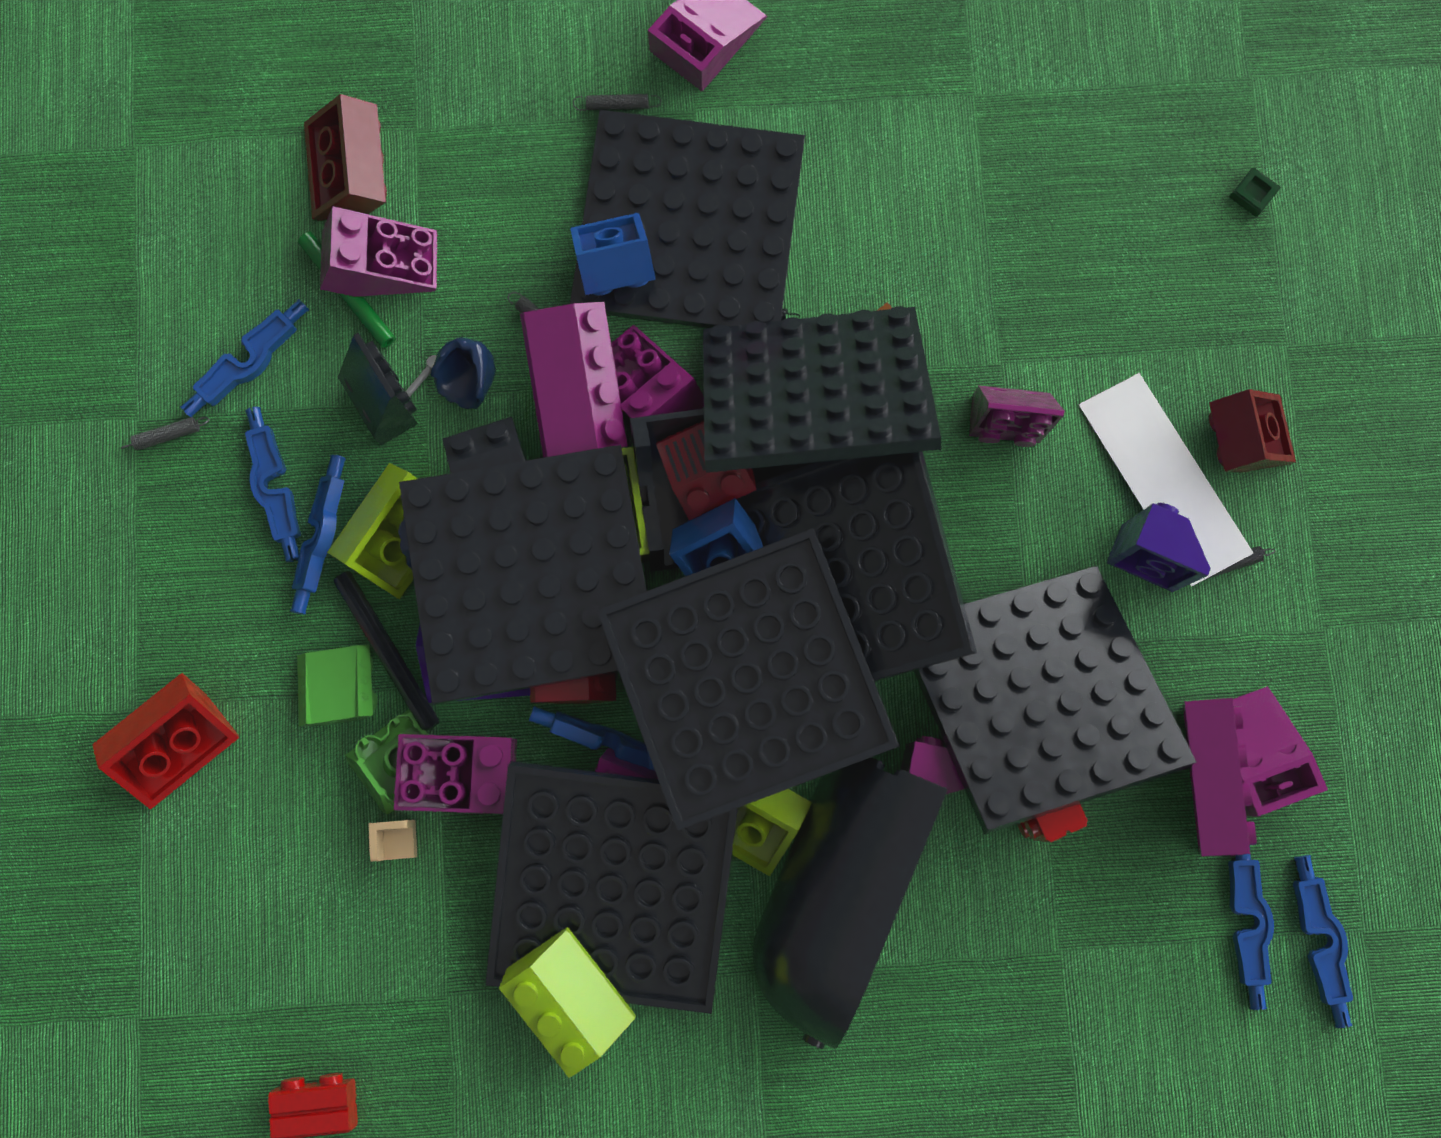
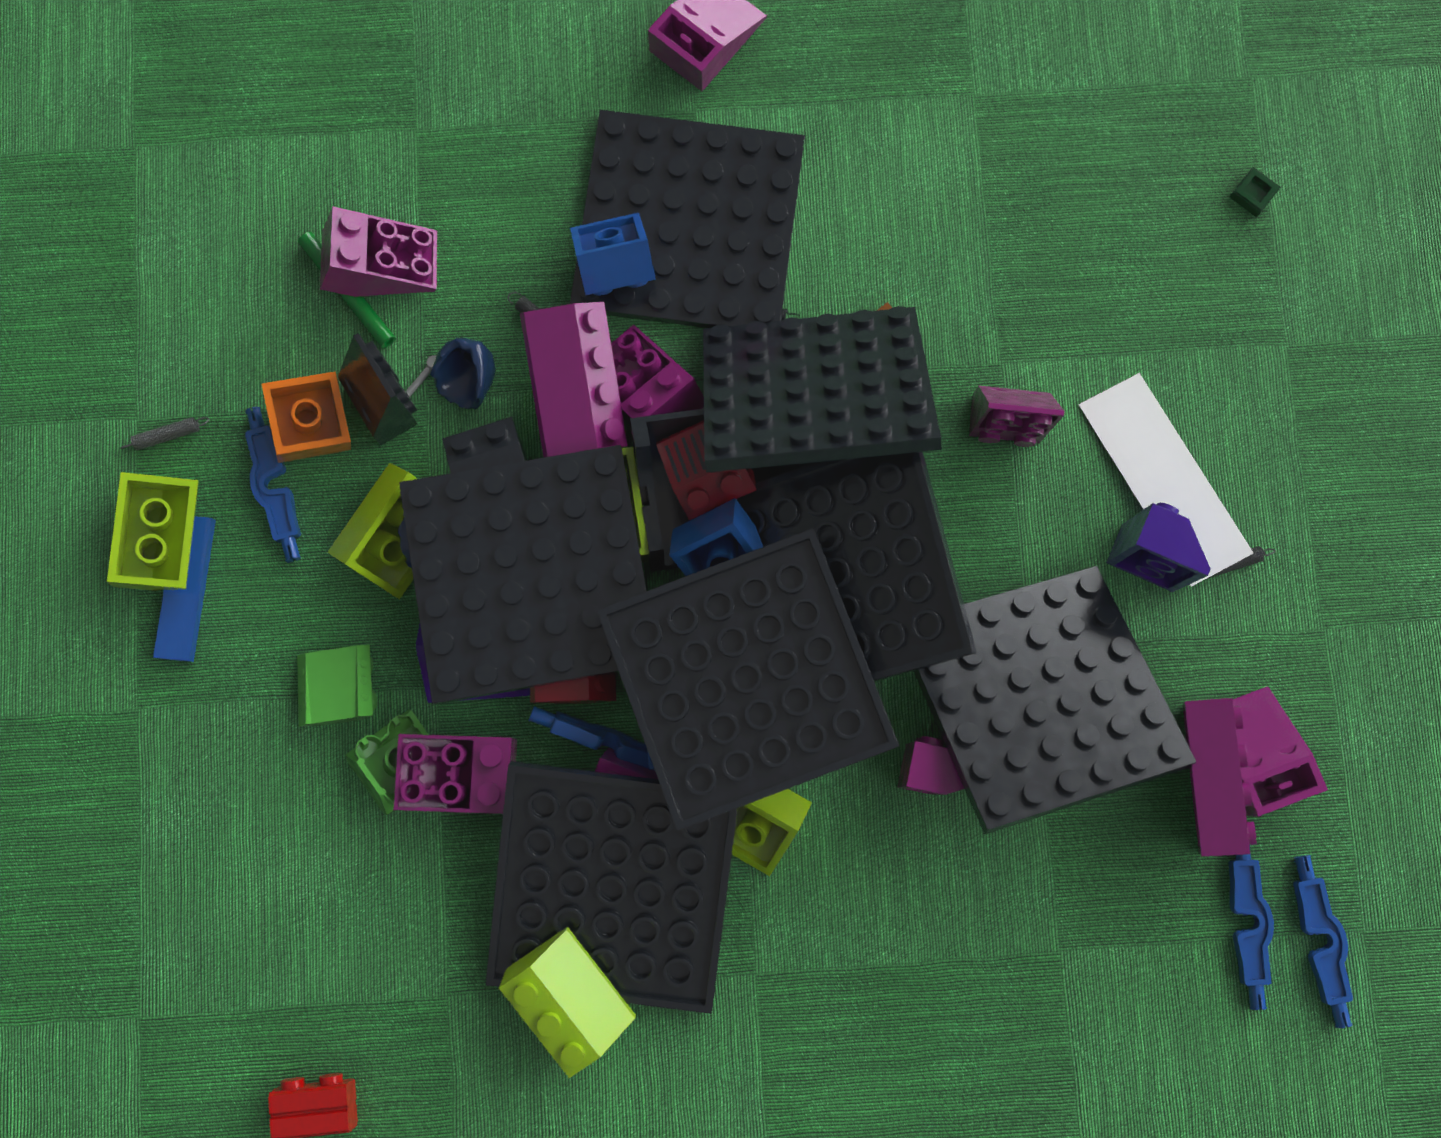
(152, 532): none -> lime slope
(164, 741): red slope -> none
(183, 608): none -> blue tile
(230, 372): blue piece -> none
(306, 416): none -> orange brick
(324, 520): blue piece -> none
(345, 157): slope -> none
(386, 651): black axle -> none
(392, 840): tan panel -> none
(614, 102): dark grey piece -> none
(841, 894): black panel -> none
(1054, 825): red brick -> none
(1251, 431): dark red slope -> none

